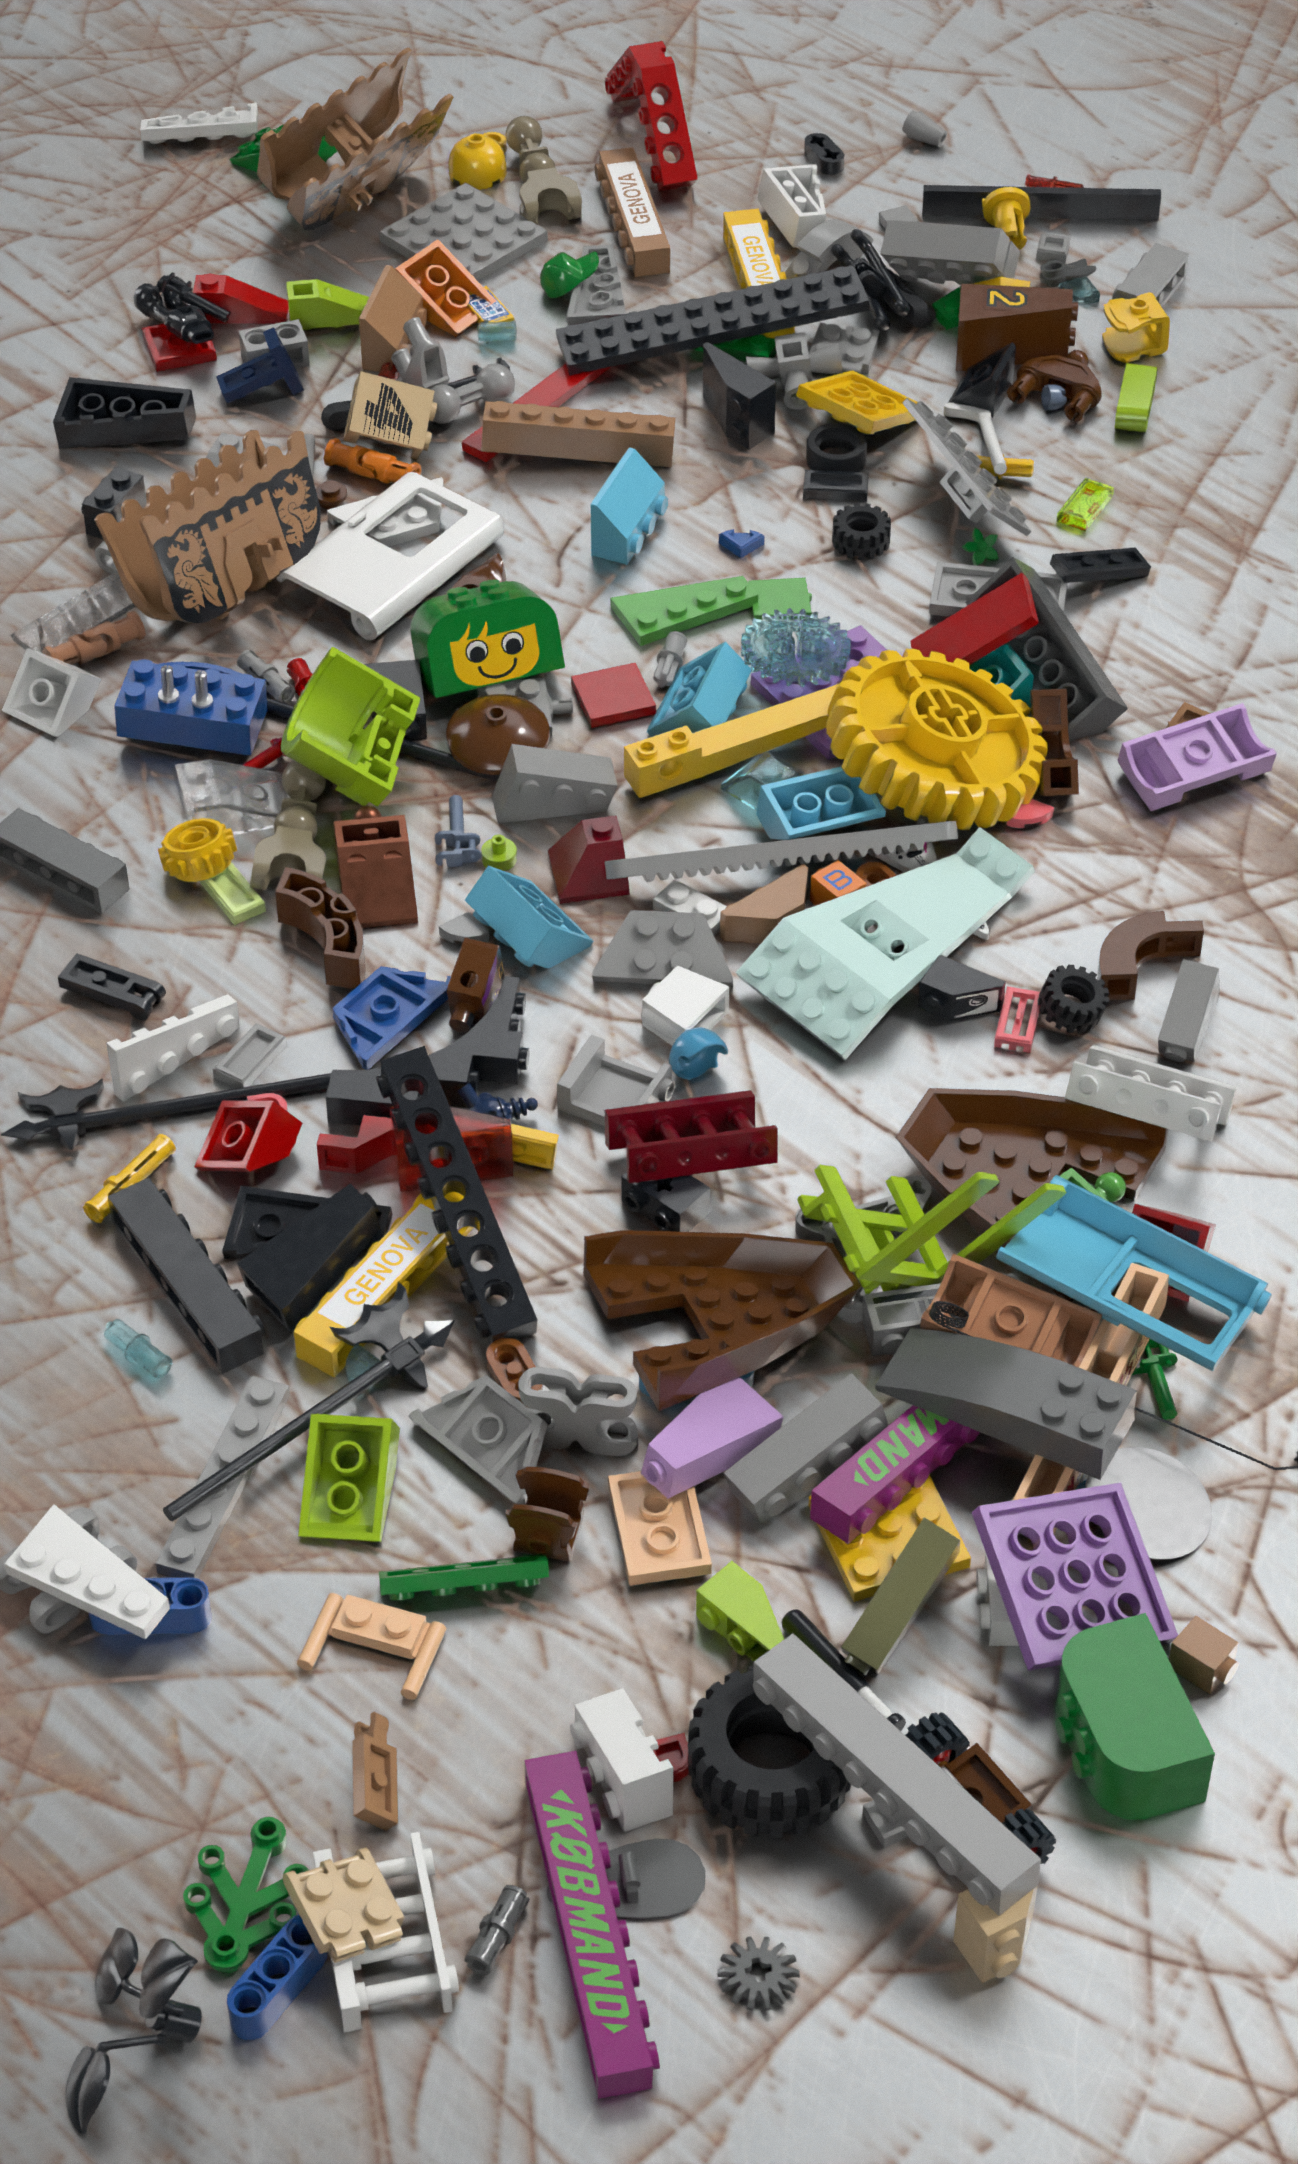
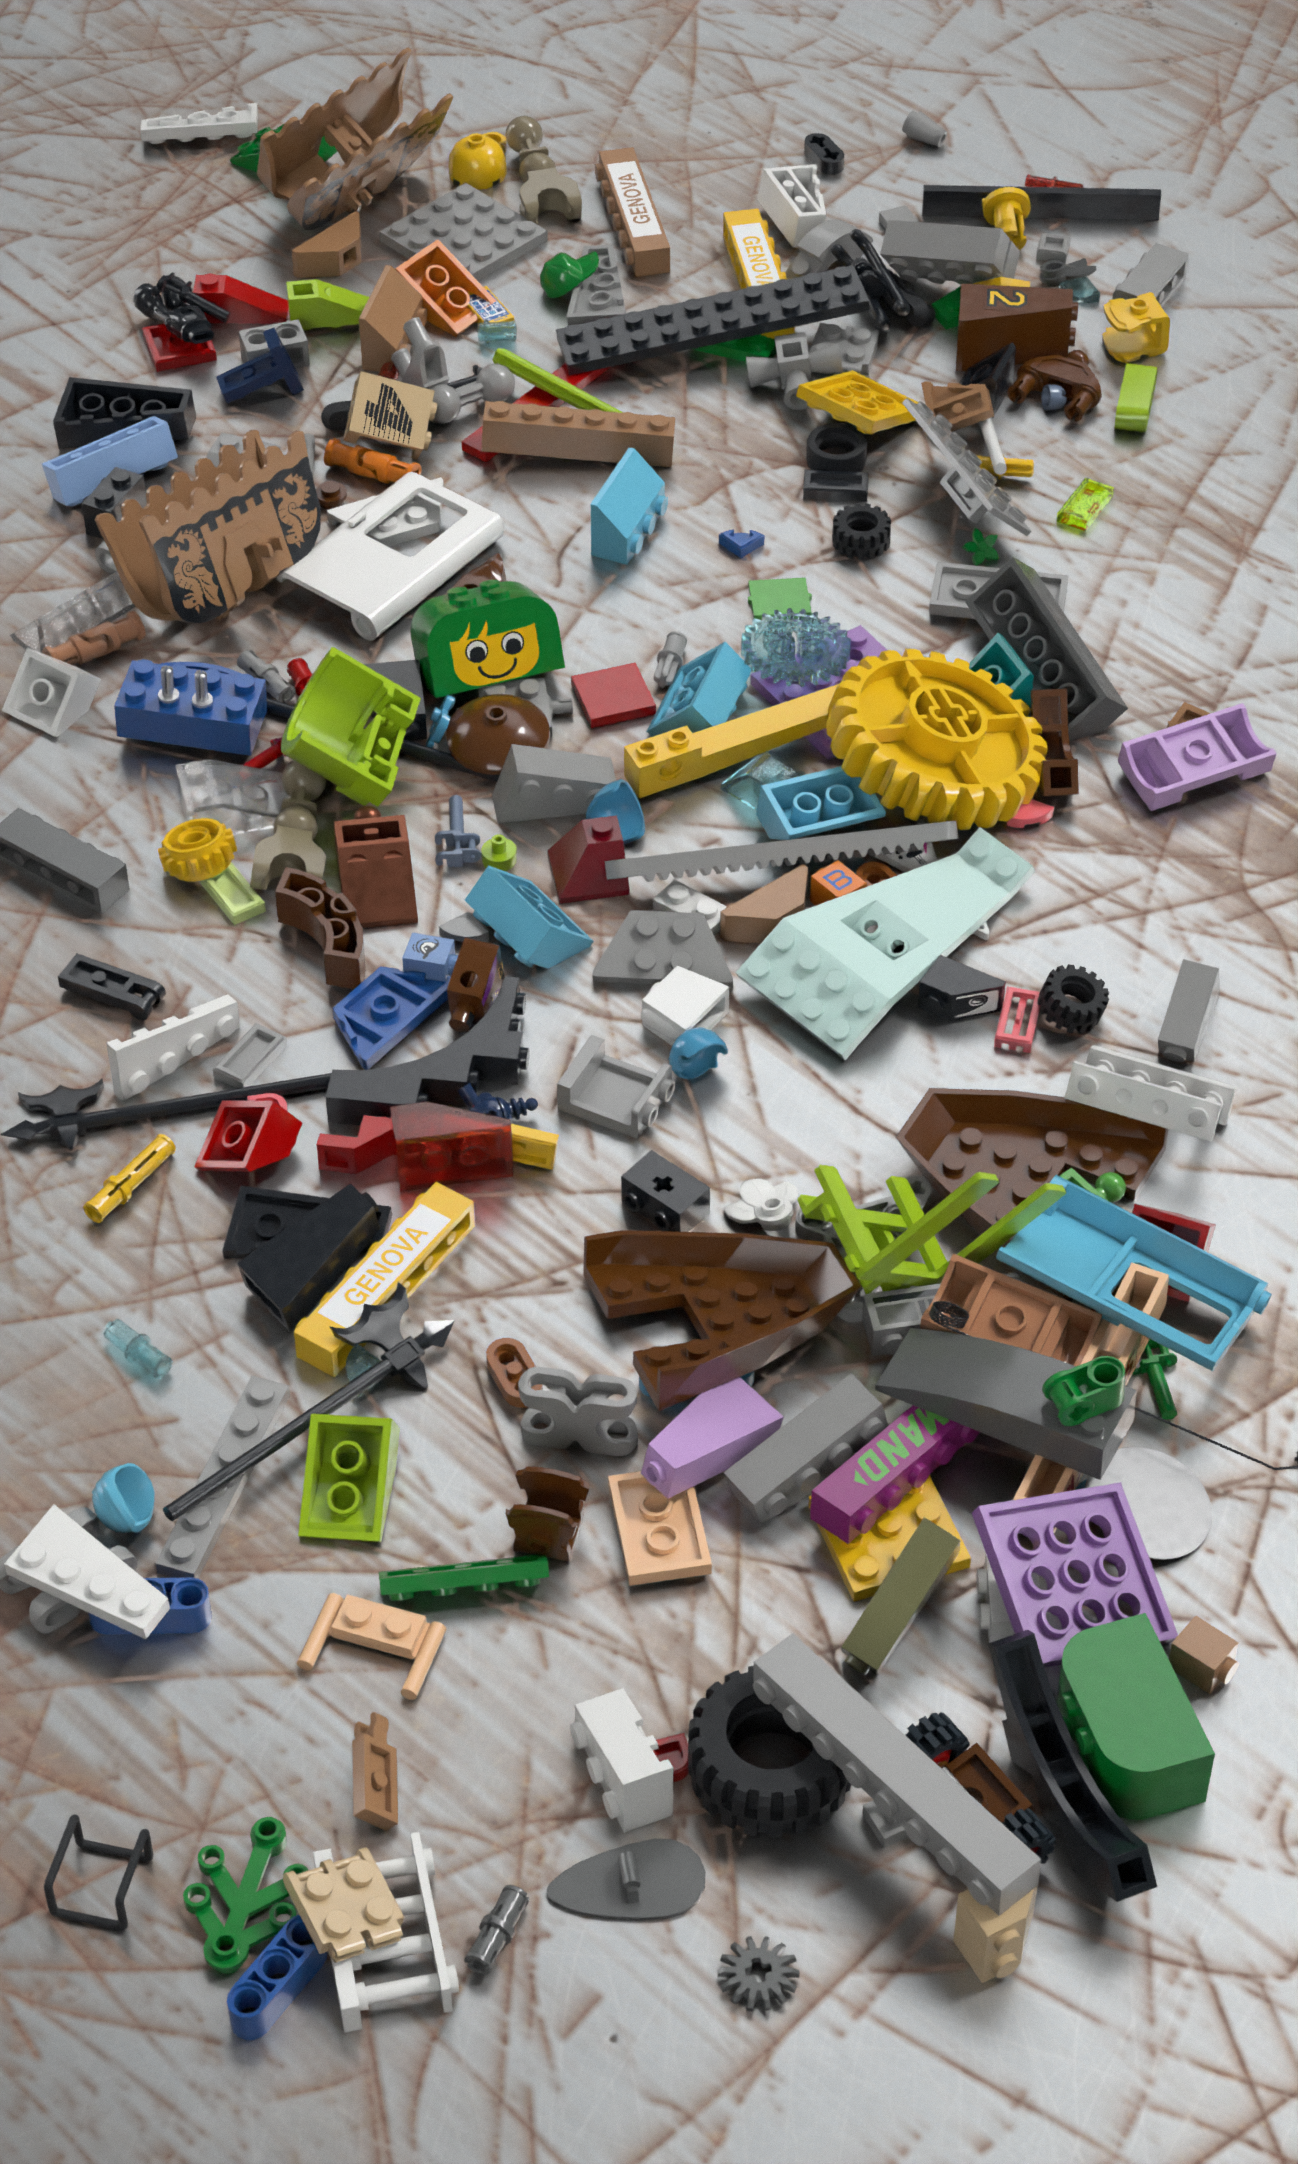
(124, 1499): none -> medium azure hair
(134, 448): none -> light blue brick
(136, 1854): none -> black piece
(167, 2018): black plant -> none
(187, 1275): black brick -> none
(330, 251): none -> medium nougat slope
(416, 1073): black brick -> none
(430, 955): none -> medium blue brick
(440, 721): none -> dark azure piece
(487, 1433): light grey wing -> none
(549, 382): none -> lime axle
(589, 1926): magenta brick -> none
(619, 800): none -> dark azure helmet
(636, 76): red brick -> none
(658, 612): bright green wing -> none
(690, 1136): dark red fence -> none
(738, 397): black slope -> none
(738, 1611): lime slope -> none
(764, 1204): none -> white plate
(801, 1626): black piece -> none
(959, 403): none -> medium nougat wing
(982, 624): red tile -> none
(1040, 1743): none -> black arch
(1087, 1389): none -> green piece
(1100, 565): black tile -> none
(1140, 940): arch -> none

